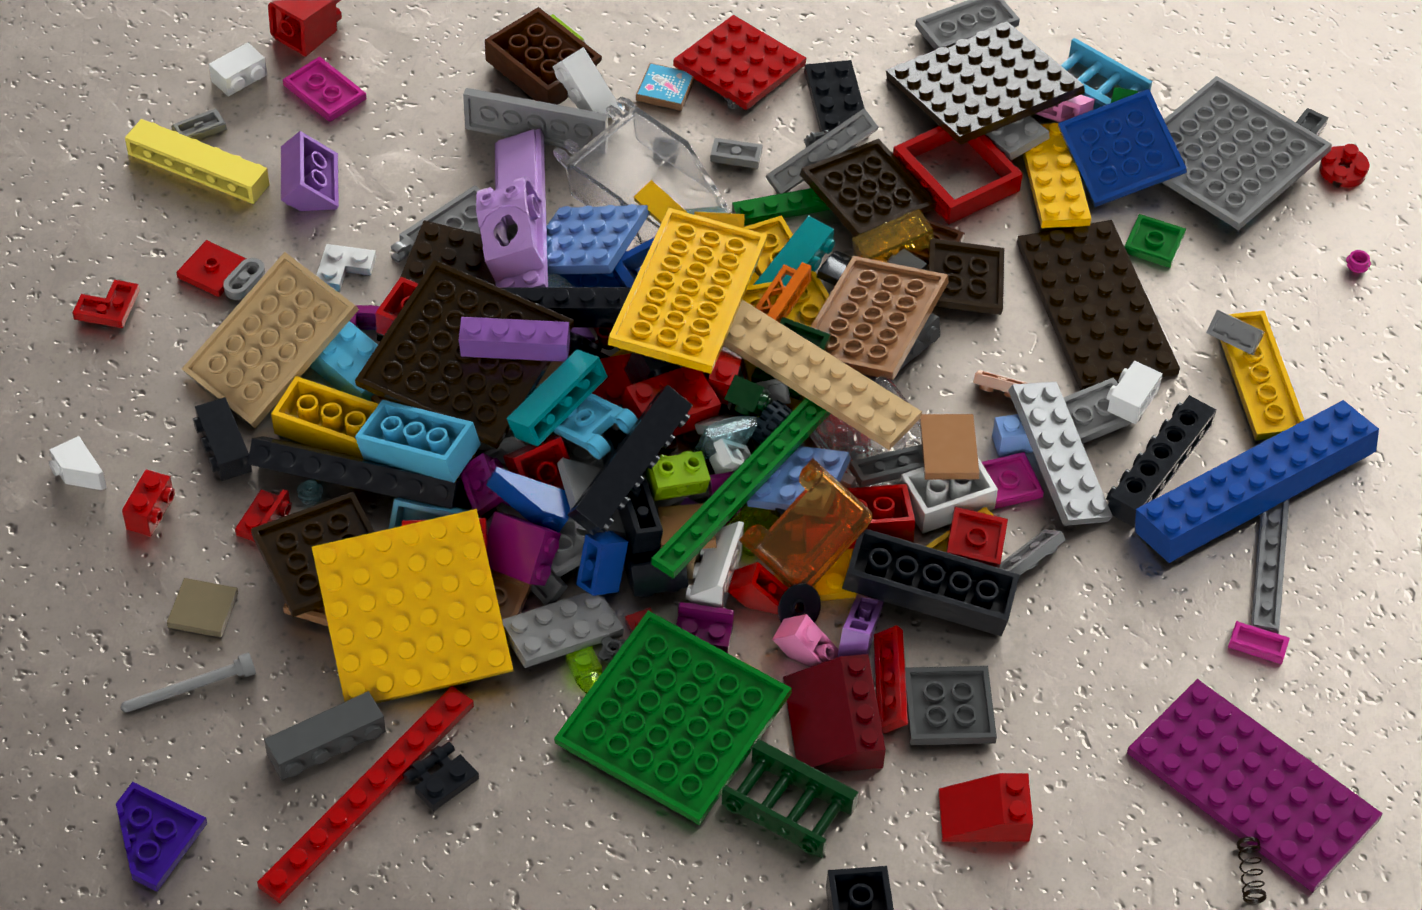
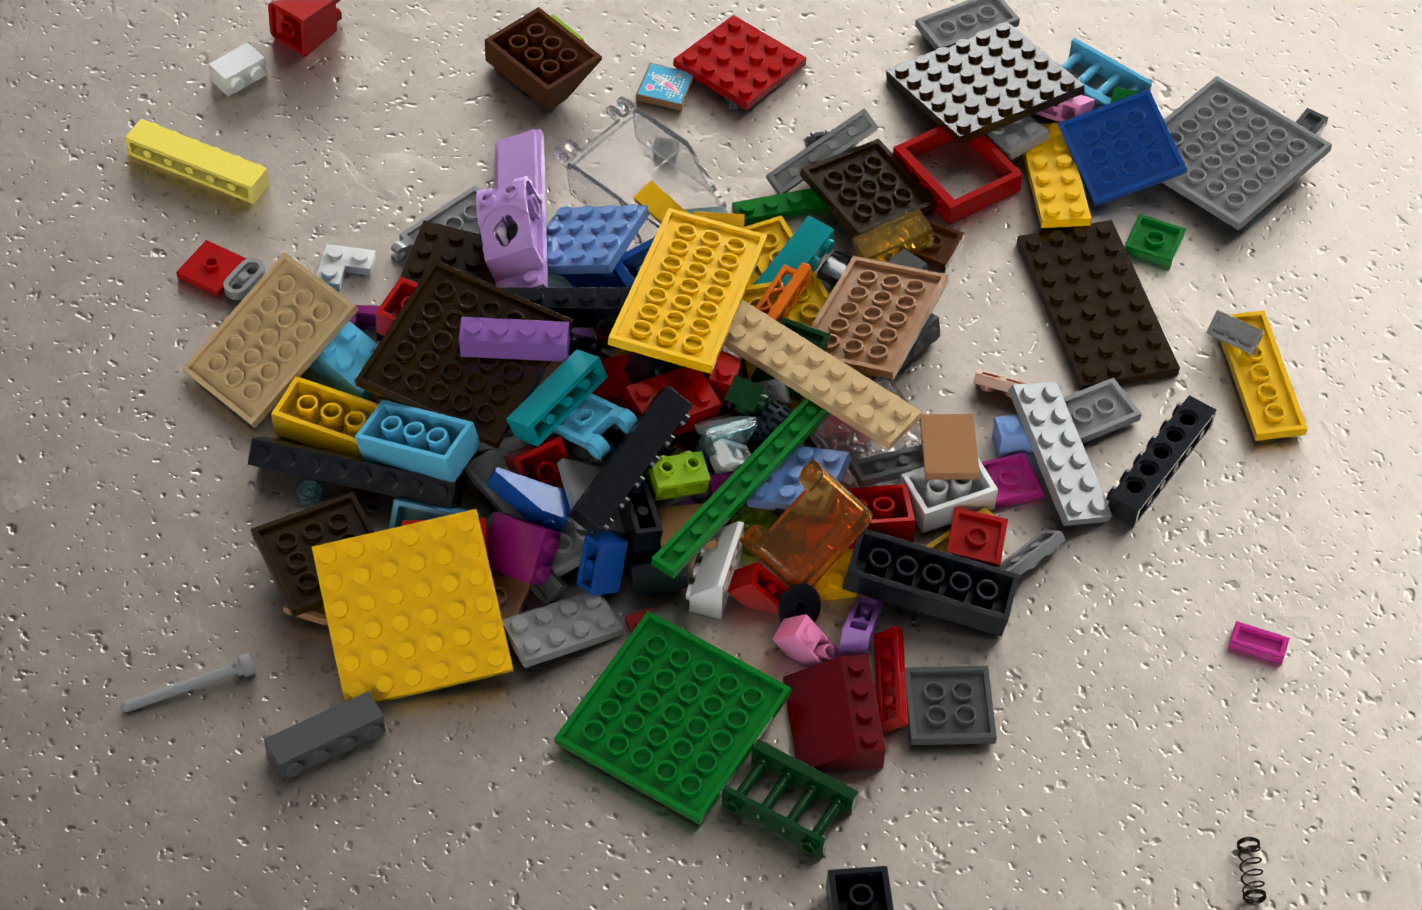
(76, 465): white slope -> none
(109, 310): red plate -> none
(148, 502): red brick -> none
(155, 833): dark purple plate -> none
(198, 127): light grey tile -> none
(202, 607): dark tan tile -> none
(222, 439): black brick -> none
(263, 509): red bracket -> none
(309, 174): medium lavender slope -> none
(324, 89): dark pink tile -> none
(364, 795): red plate -> none
(446, 782): black plate -> none
(475, 479): magenta bracket -> none
(514, 115): light grey plate -> none
(584, 83): white brick -> none
(584, 667): clear neon green plate -> none
(608, 643): dark grey plate -> none
(707, 623): magenta bracket -> none
(736, 153): light grey plate -> none
(833, 92): black plate -> none
(973, 275): dark brown plate -> none
(987, 809): red slope -> none
(1134, 391): white brick -> none
(1255, 784): magenta plate -> none
(1256, 481): blue brick -> none
(1270, 568): flat silver tile -> none
(1349, 156): red plate -> none
(1358, 261): dark pink plate -> none

